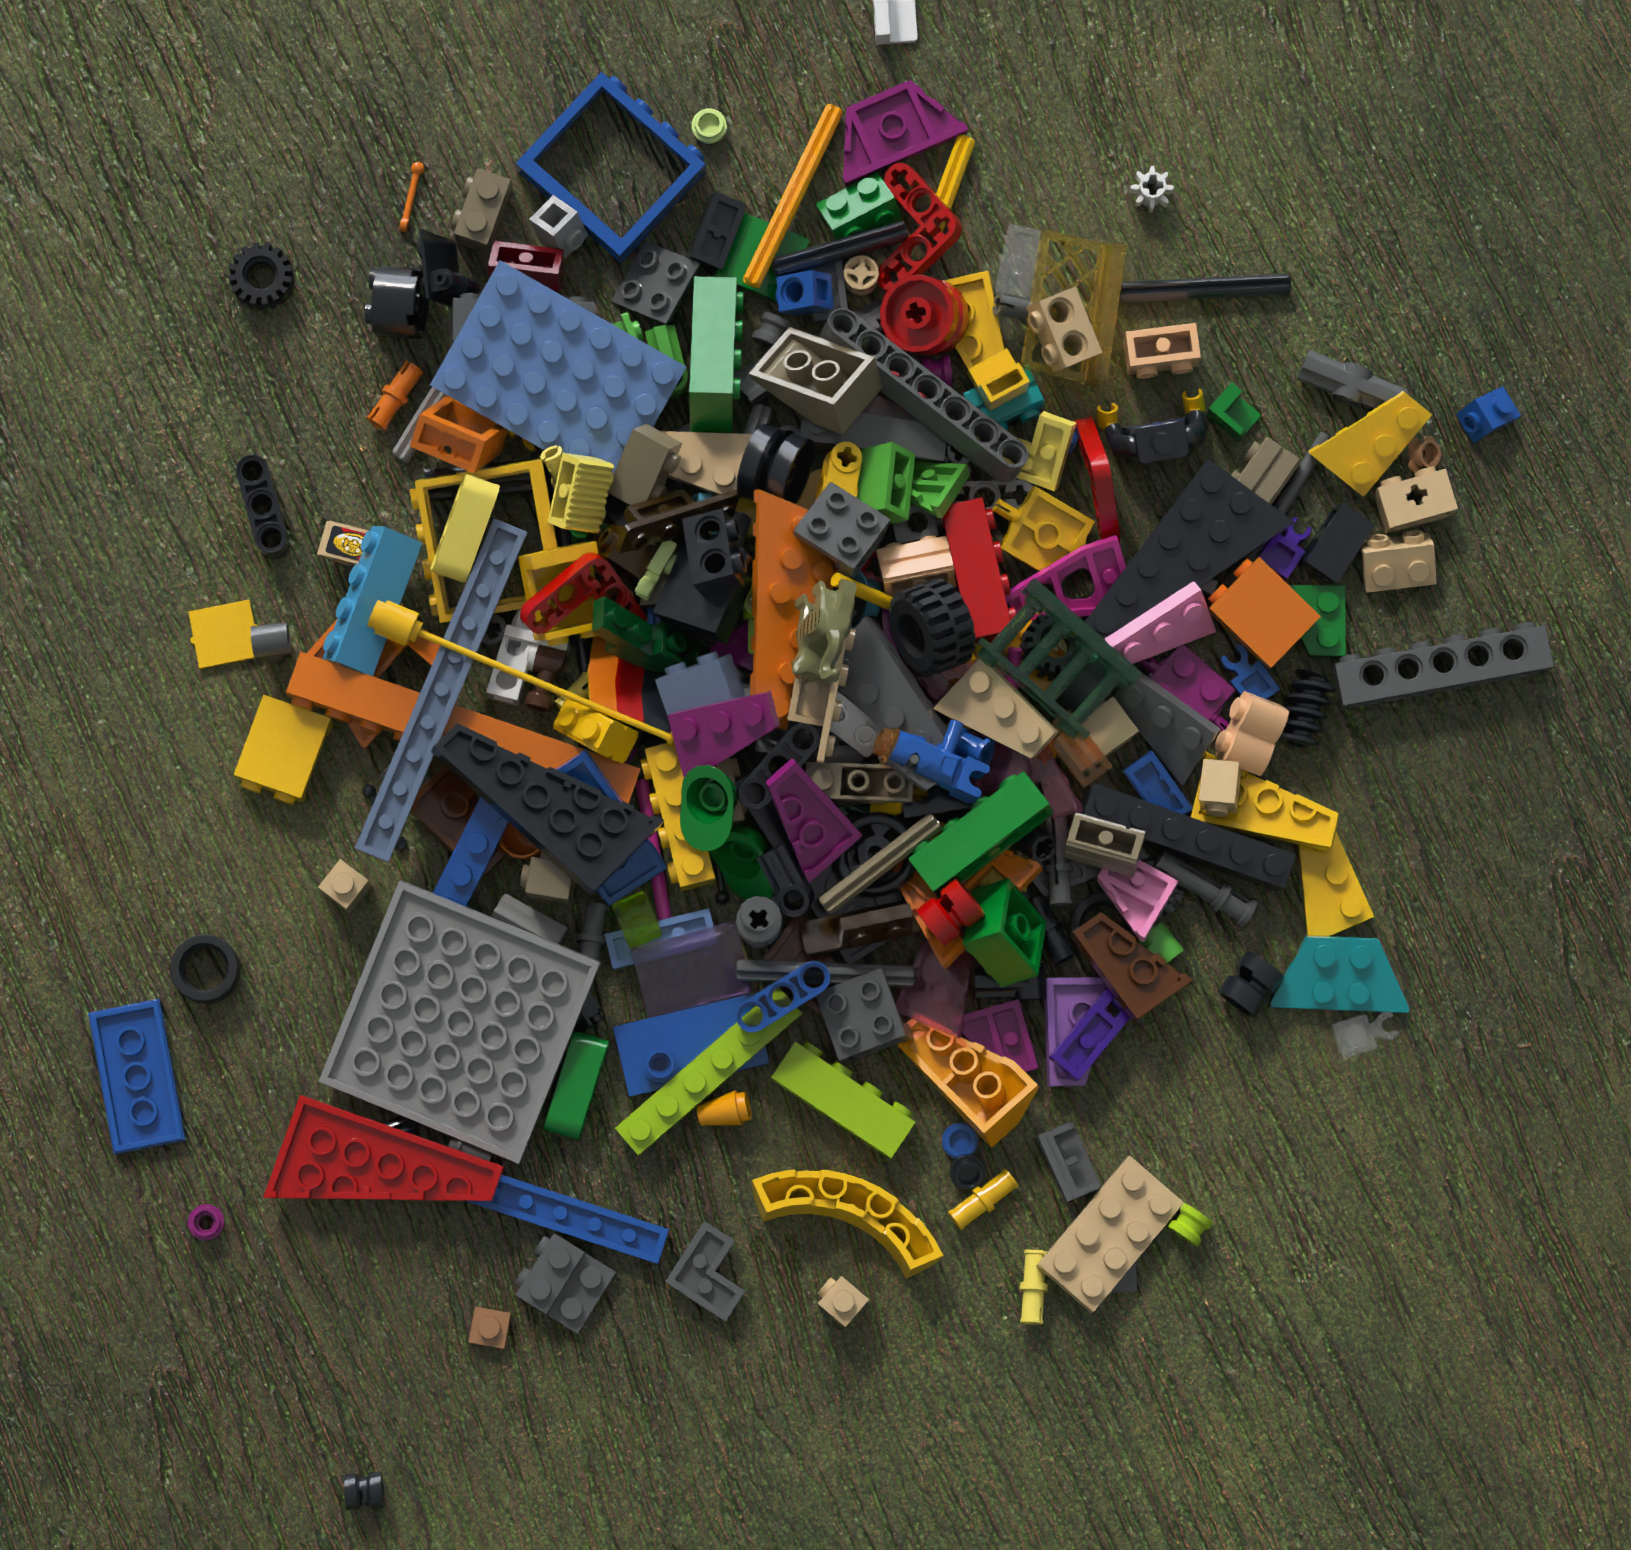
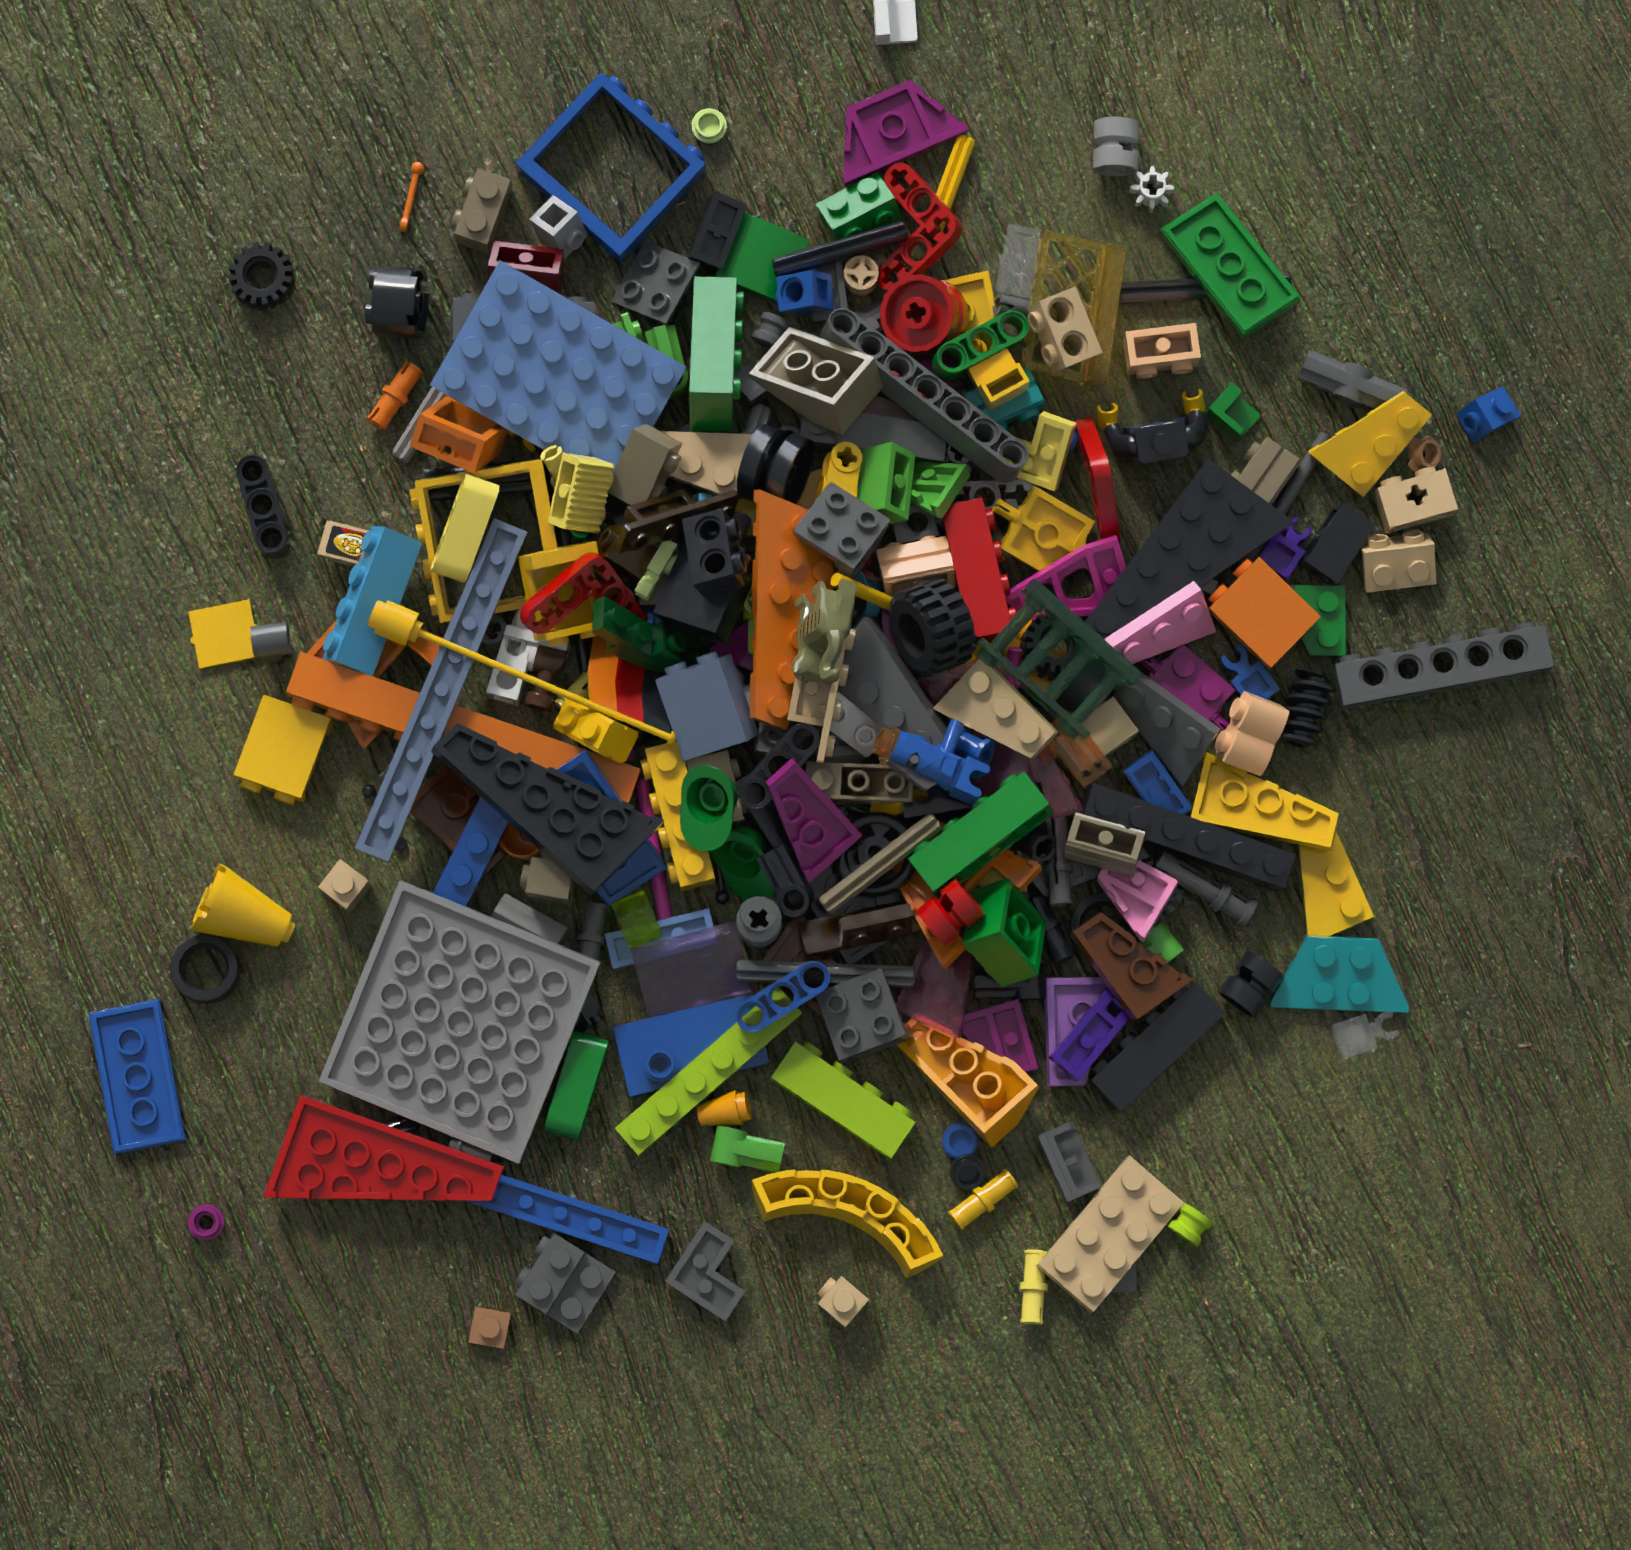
(241, 911): none -> yellow cone
(372, 1490): black wheel -> none
(441, 269): black hinge -> none
(721, 729): magenta wing -> none
(739, 1149): none -> bright green piece
(792, 196): light orange axle -> none
(990, 333): none -> green beam
(1115, 150): none -> light grey wheel
(1156, 1048): none -> black brick
(1220, 787): tan brick -> none
(1230, 265): none -> green tile

